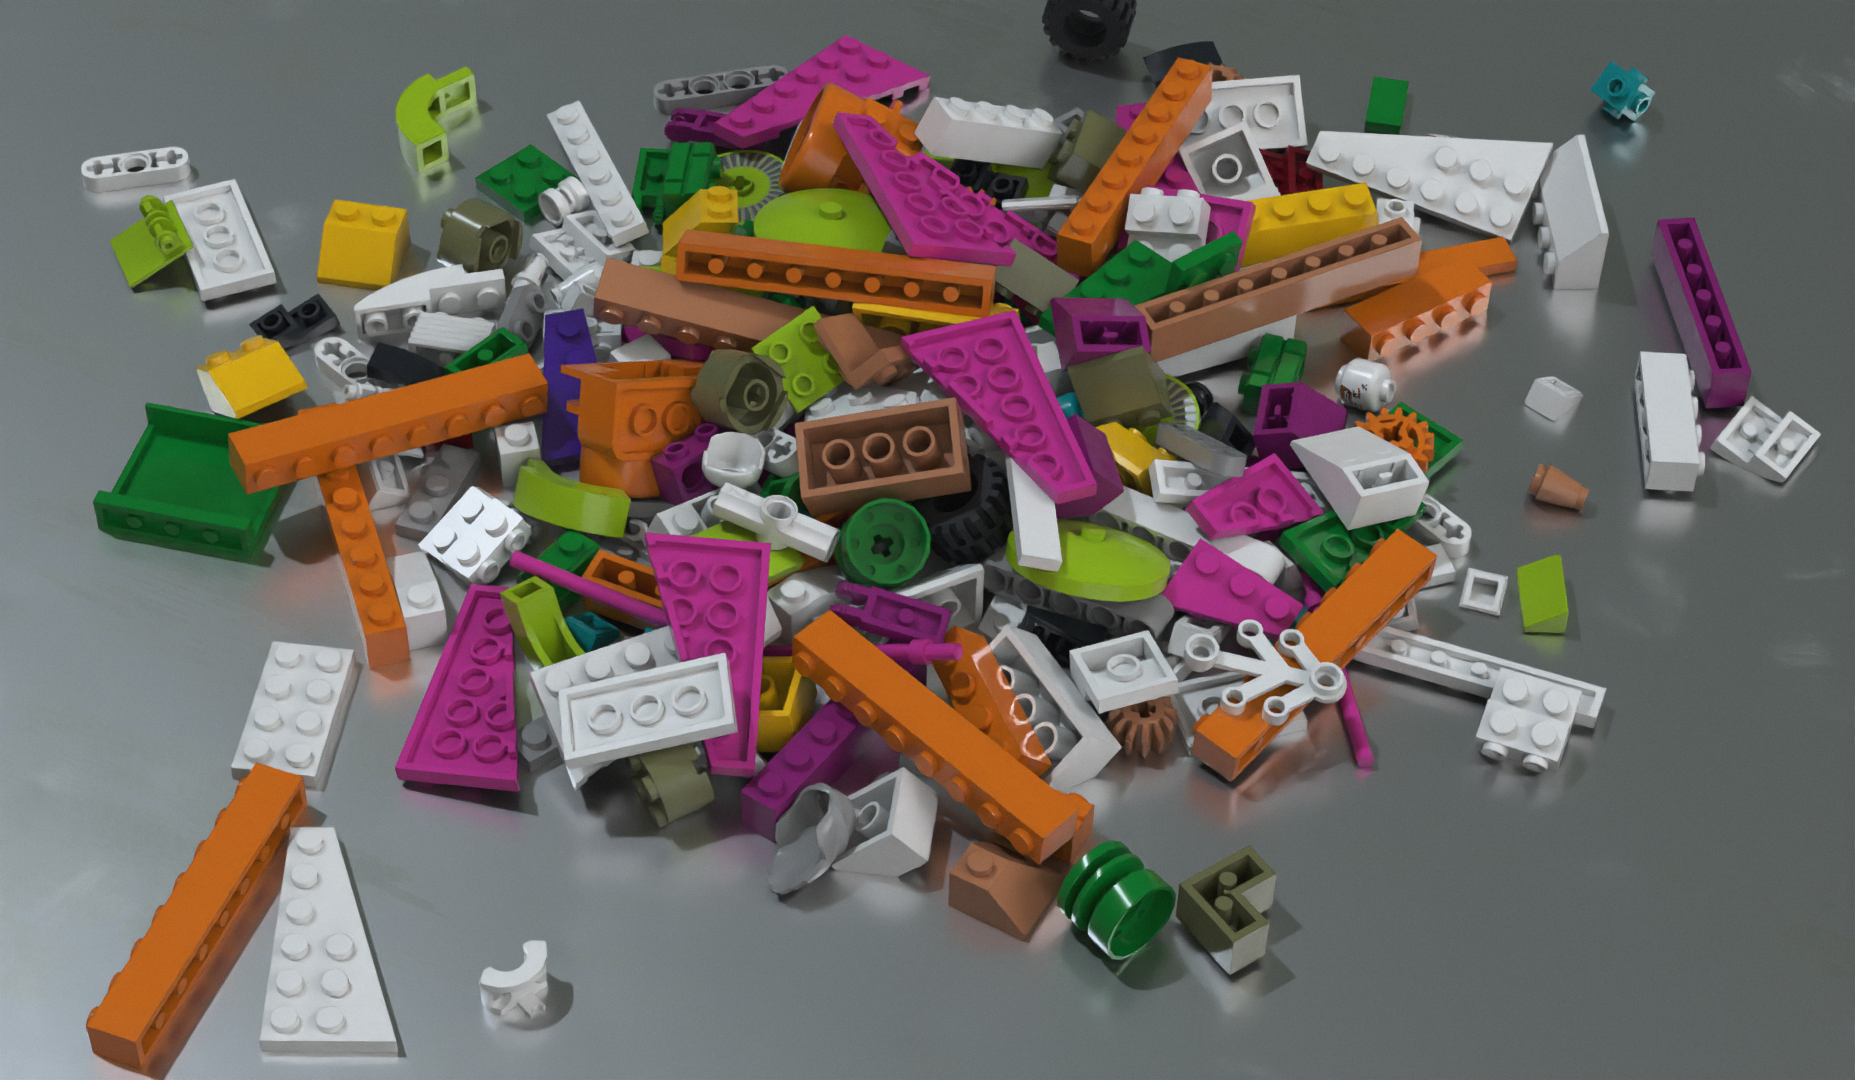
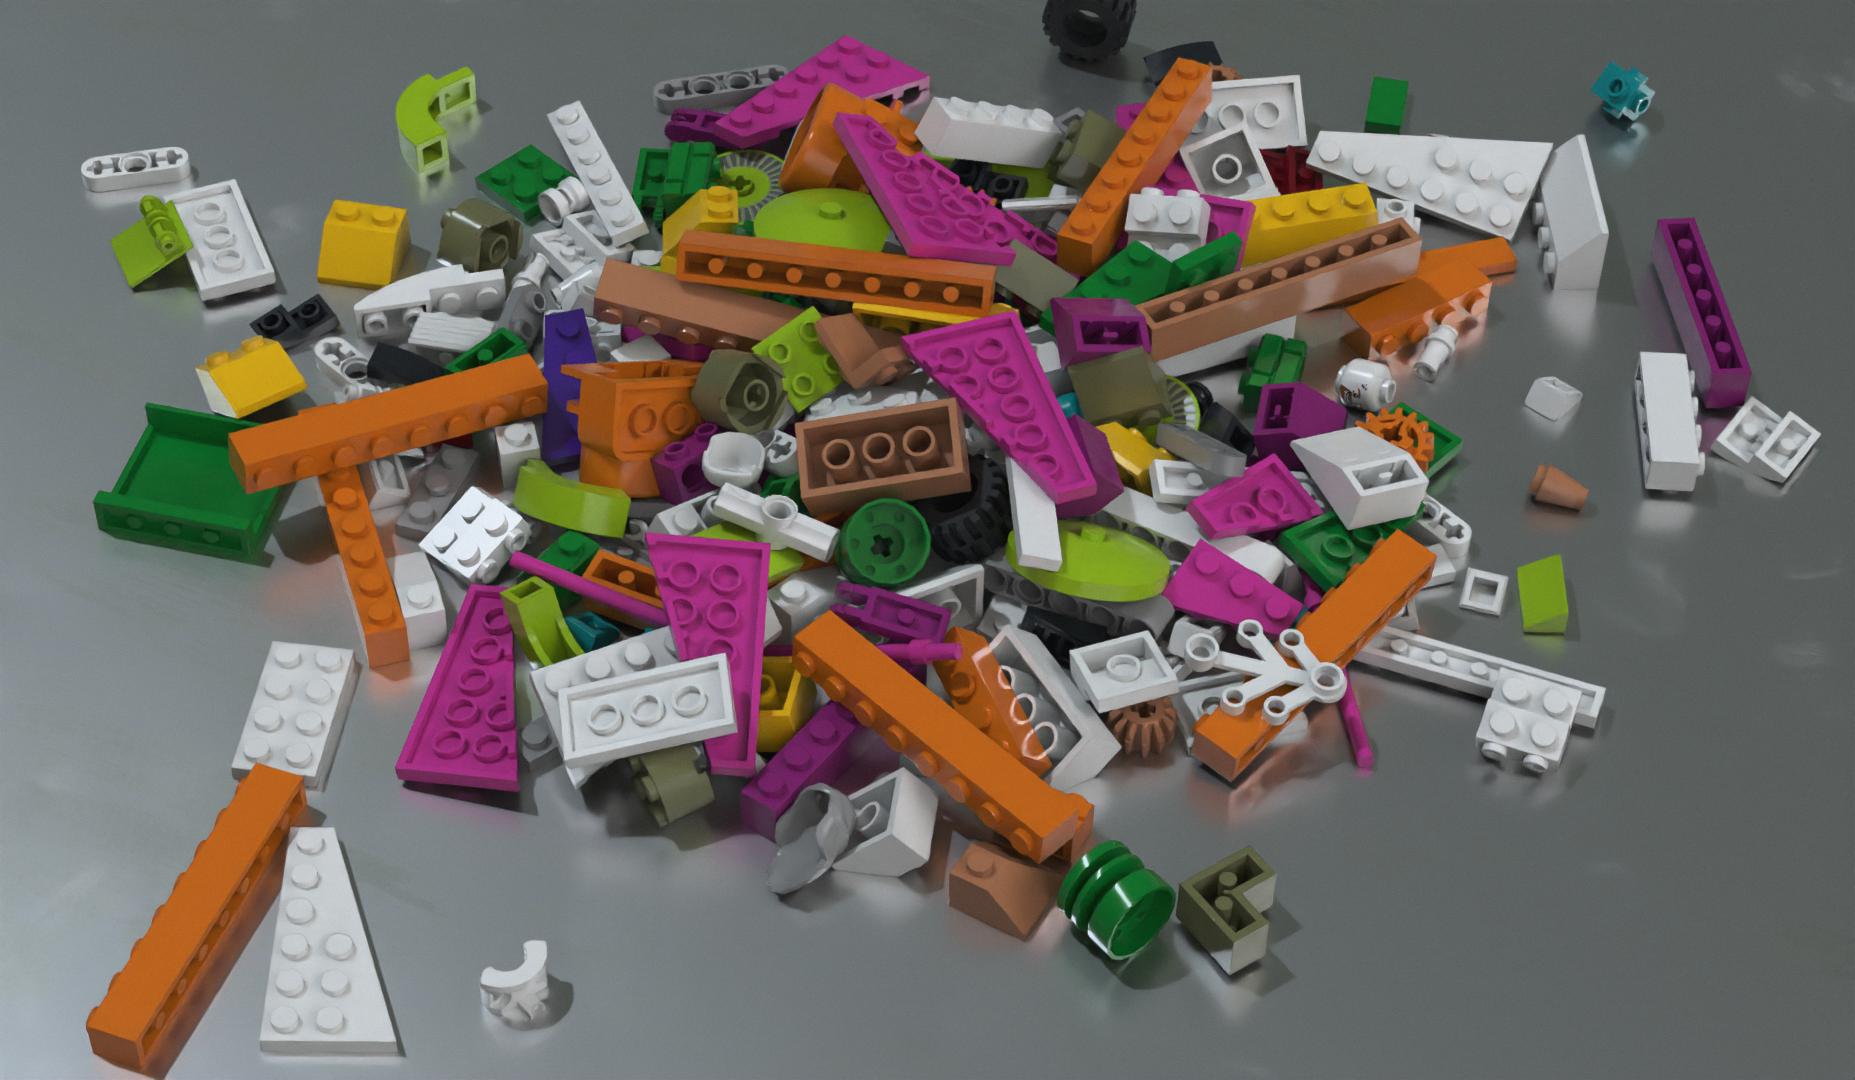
(1438, 348): none -> white pin

